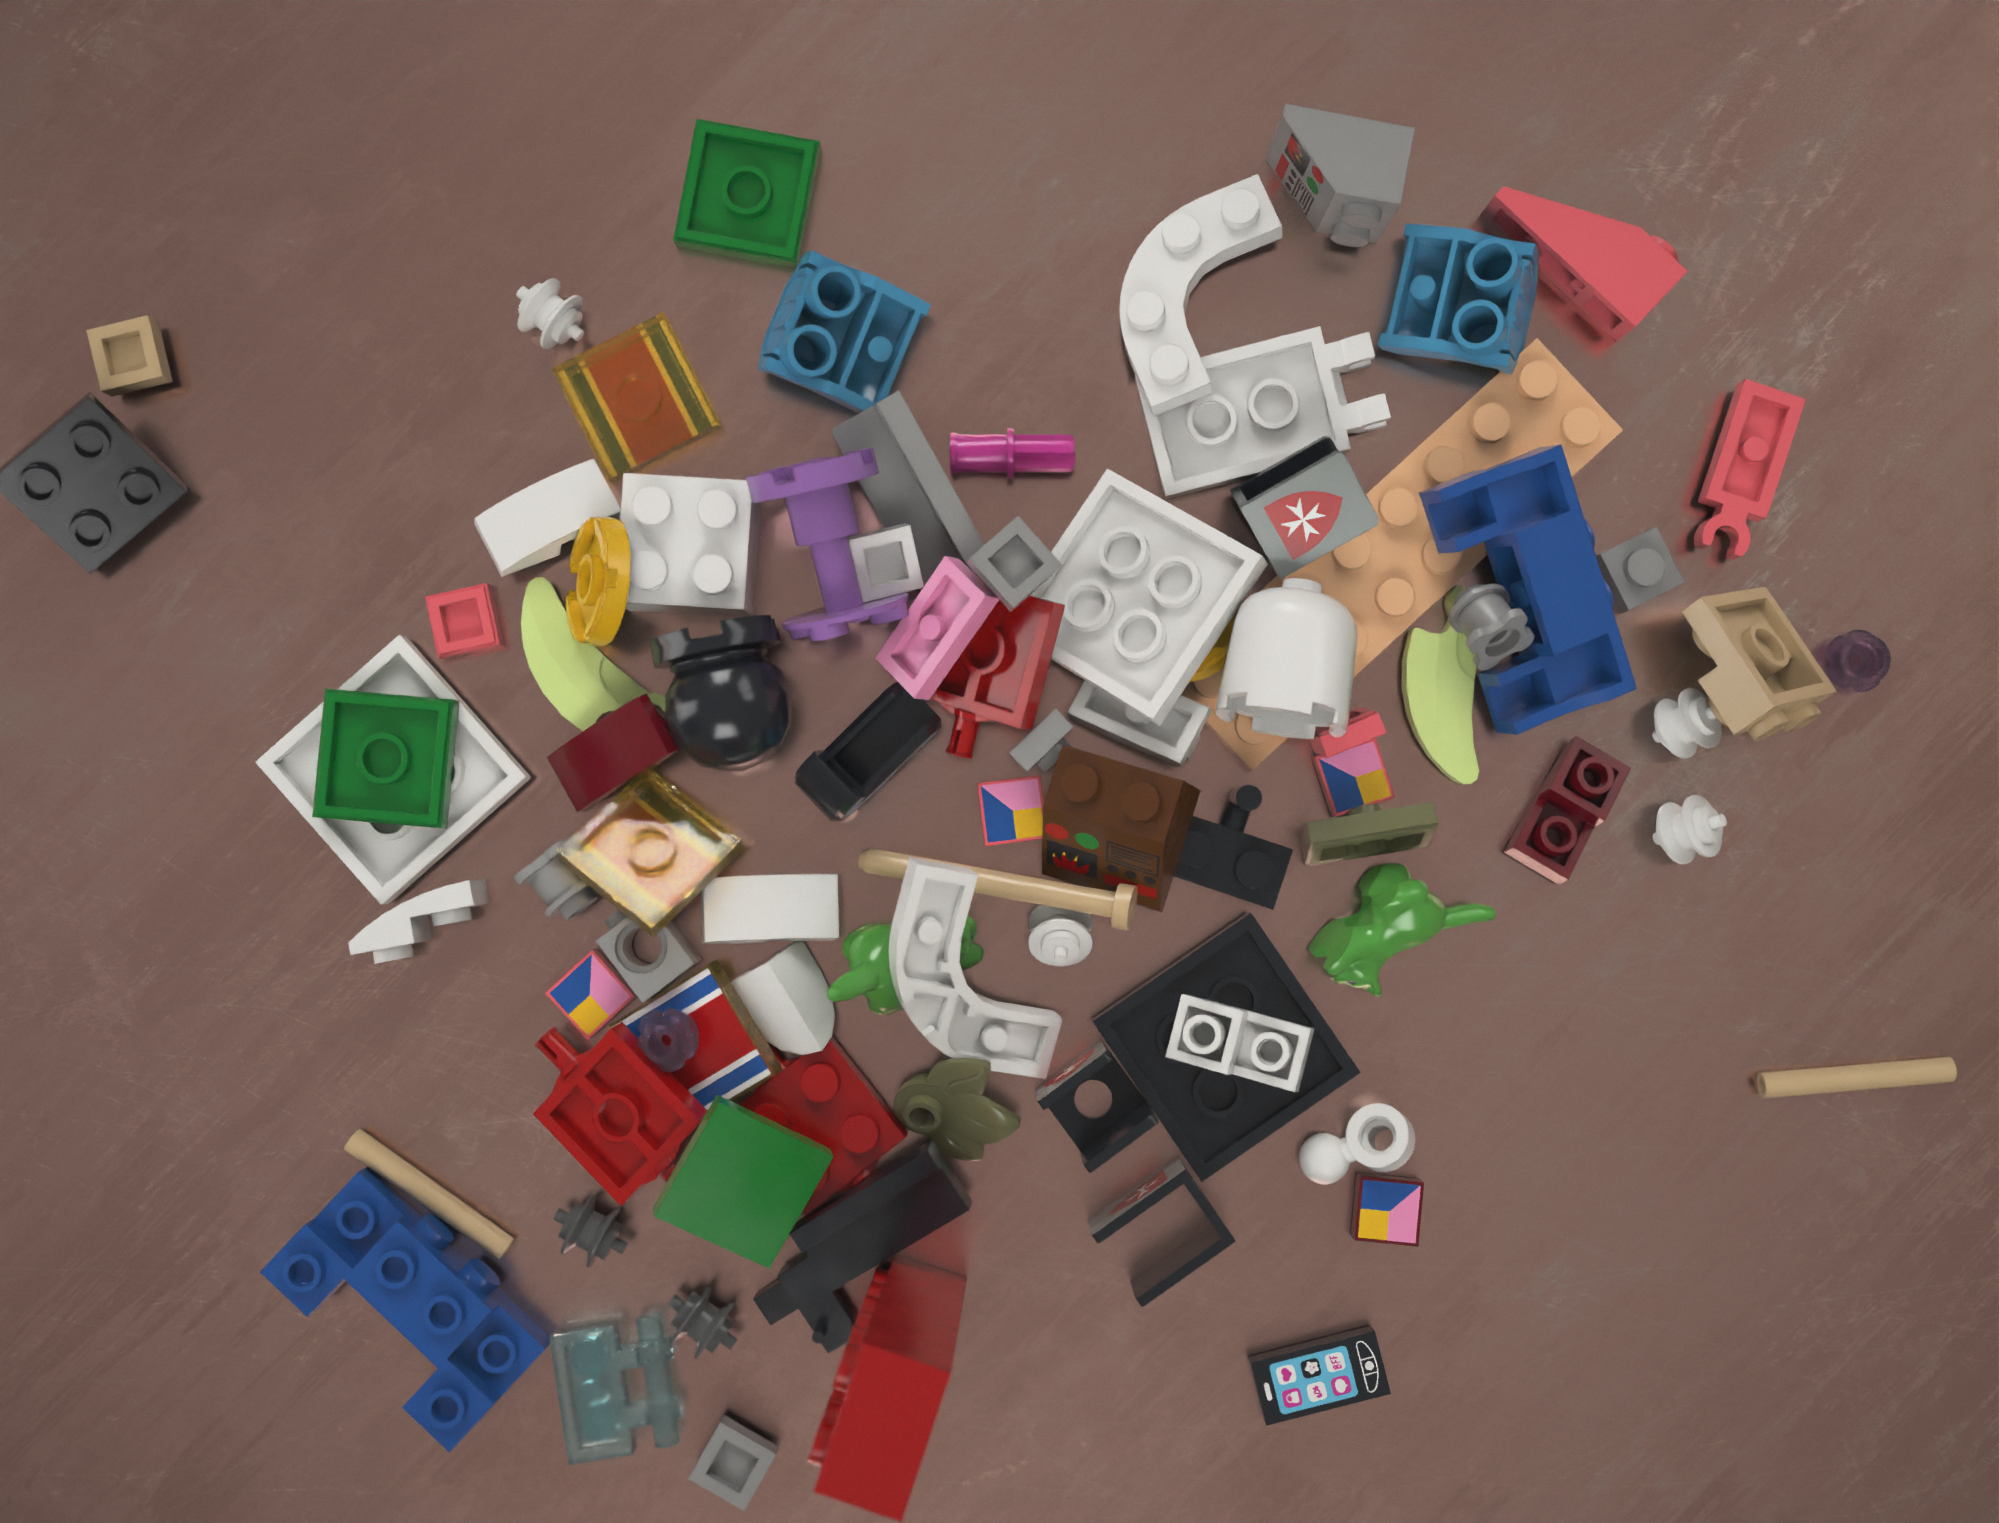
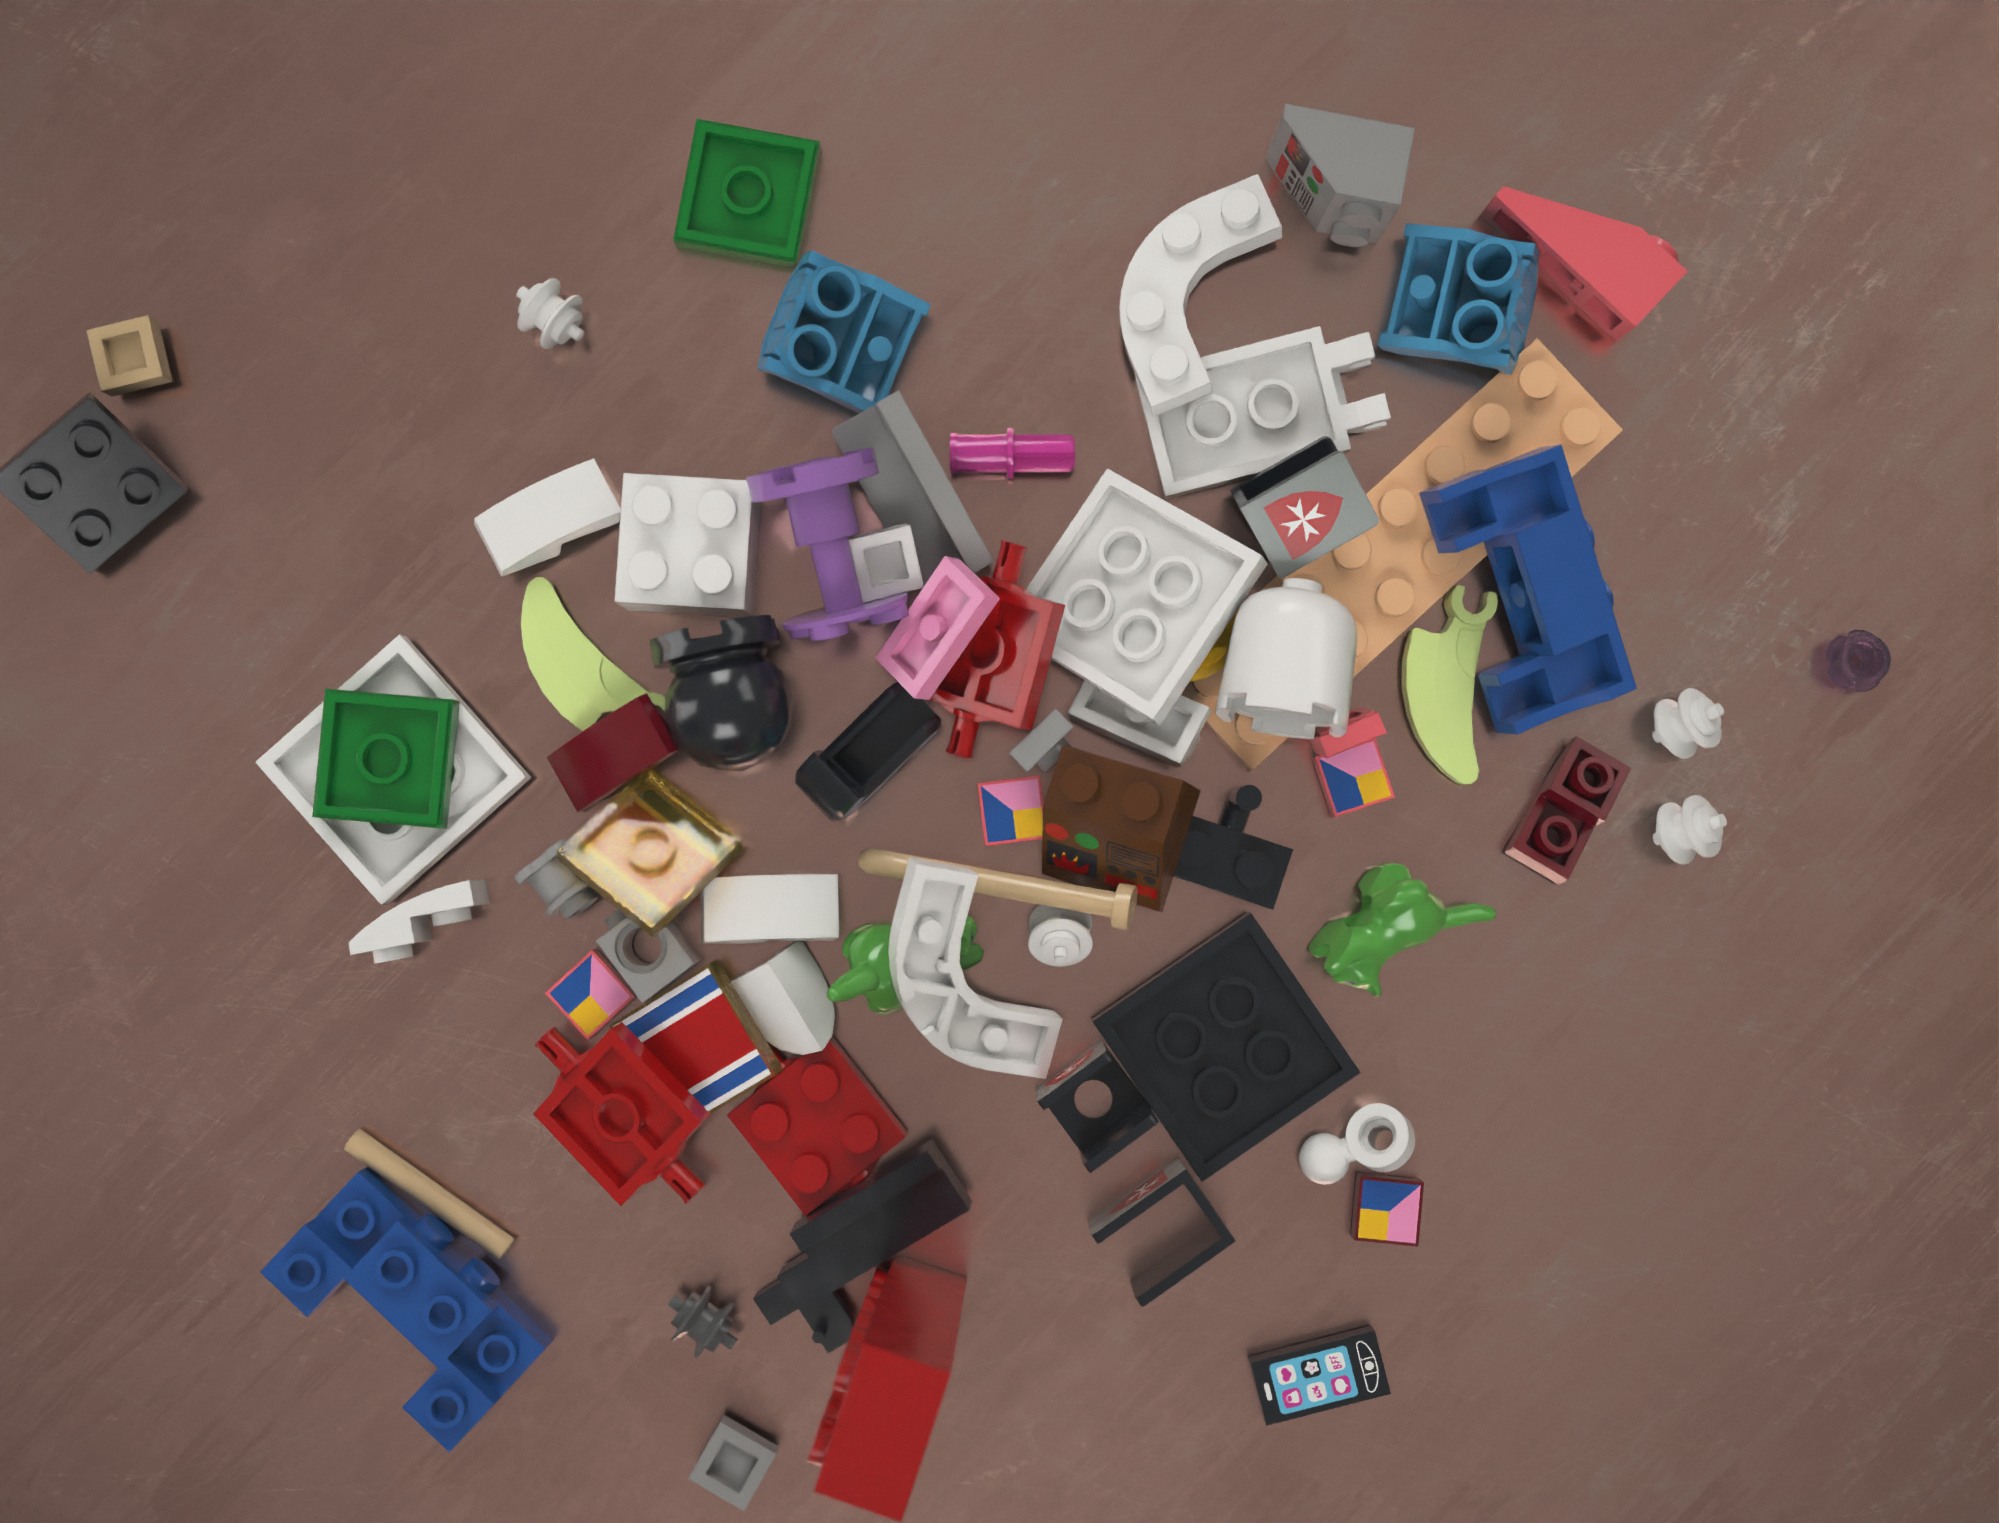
(464, 621): coral tile -> none
(590, 1231): dark grey wheel -> none
(595, 1391): clear light blue plate -> none
(603, 579): yellow tile -> none
(637, 397): clear yellow tile -> none
(679, 1028): clear purple plate -> none
(742, 1182): green tile -> none
(952, 1110): olive plate -> none
(1014, 563): light grey plate -> none
(1239, 1042): white slope -> none
(1368, 832): olive plate -> none
(1490, 624): light grey brick -> none
(1639, 569): light grey plate -> none
(1747, 462): coral plate -> none
(1763, 666): tan plate -> none
(1856, 1077): tan piece -> none

